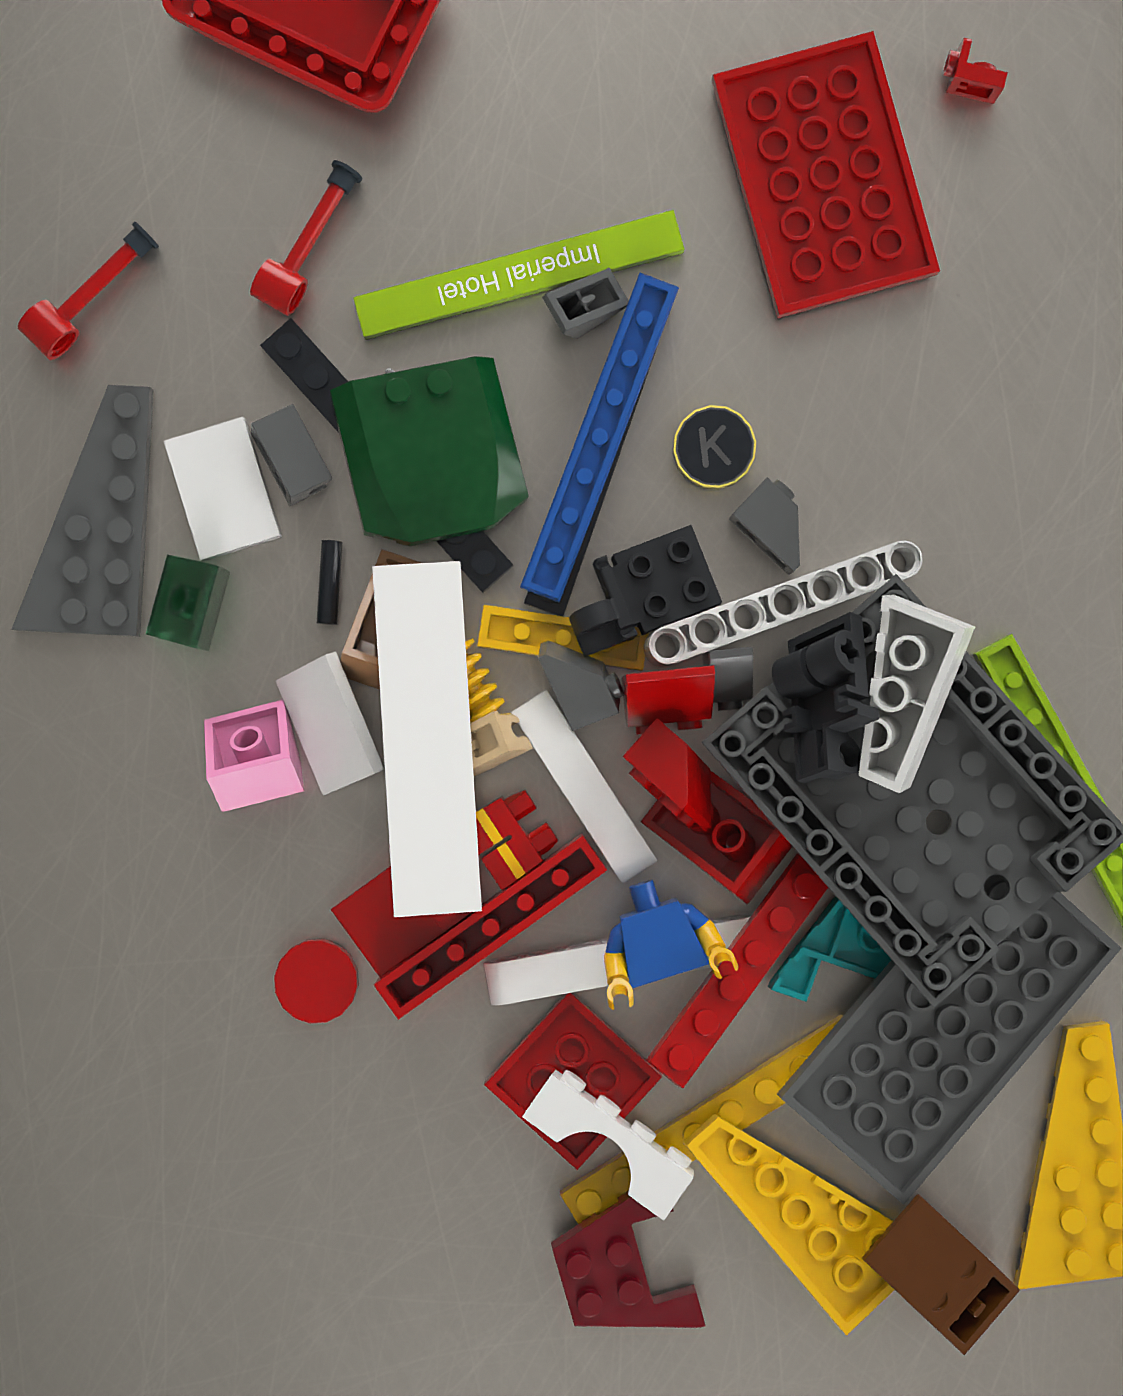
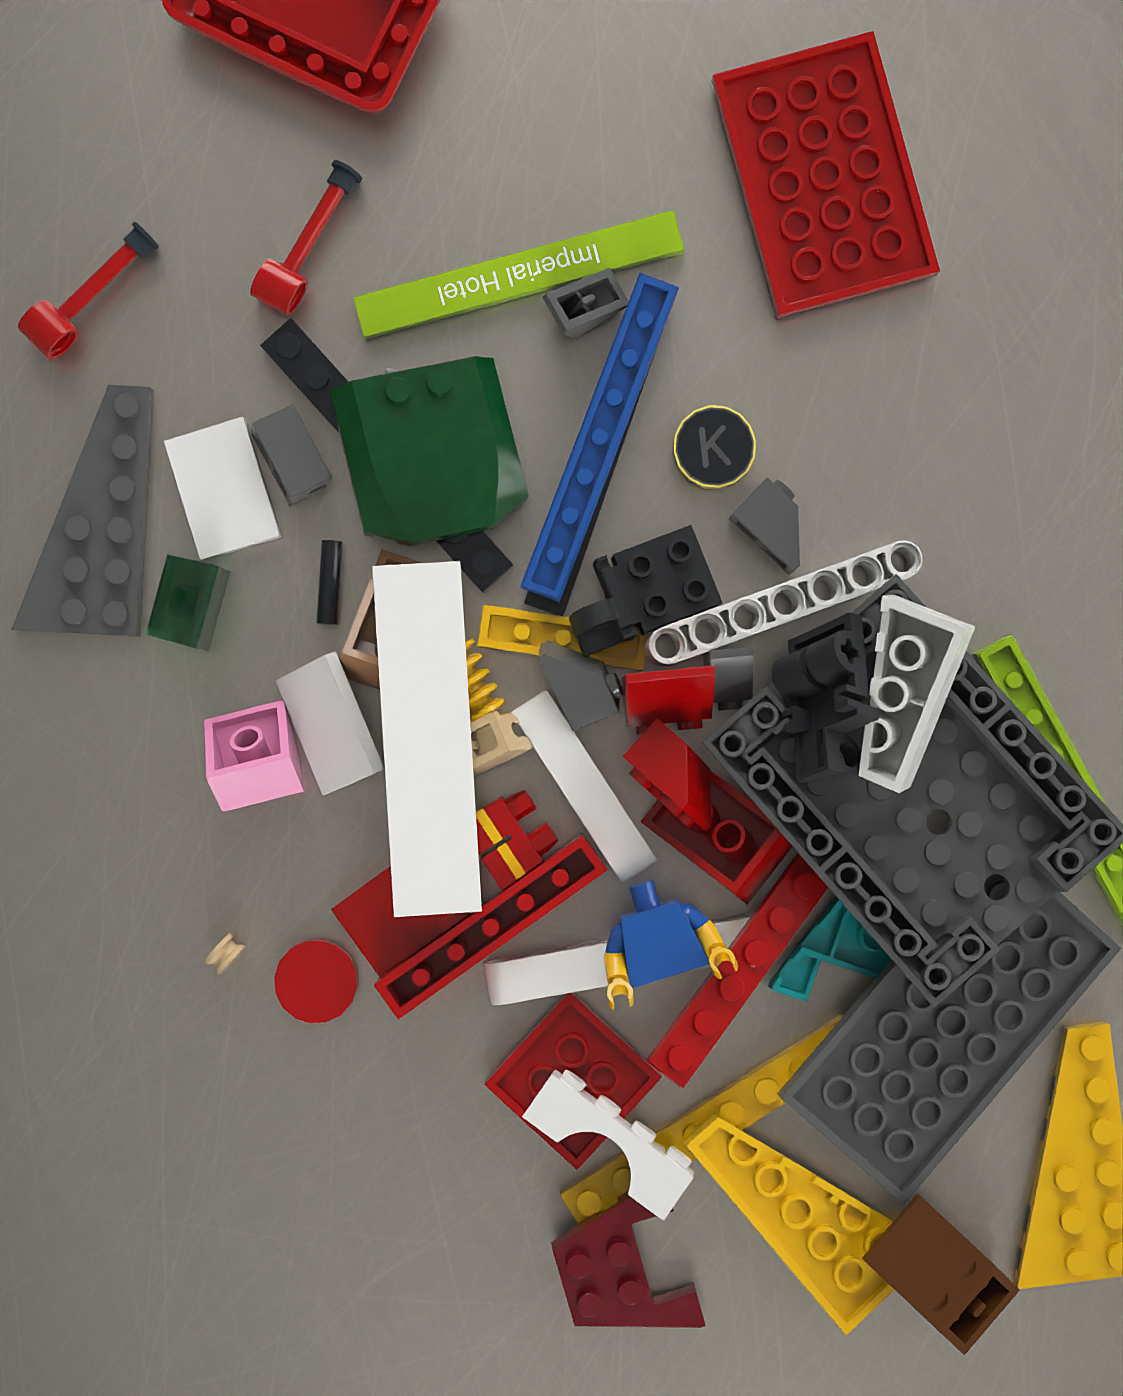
(224, 954): none -> tan bush
(974, 81): red bracket -> none

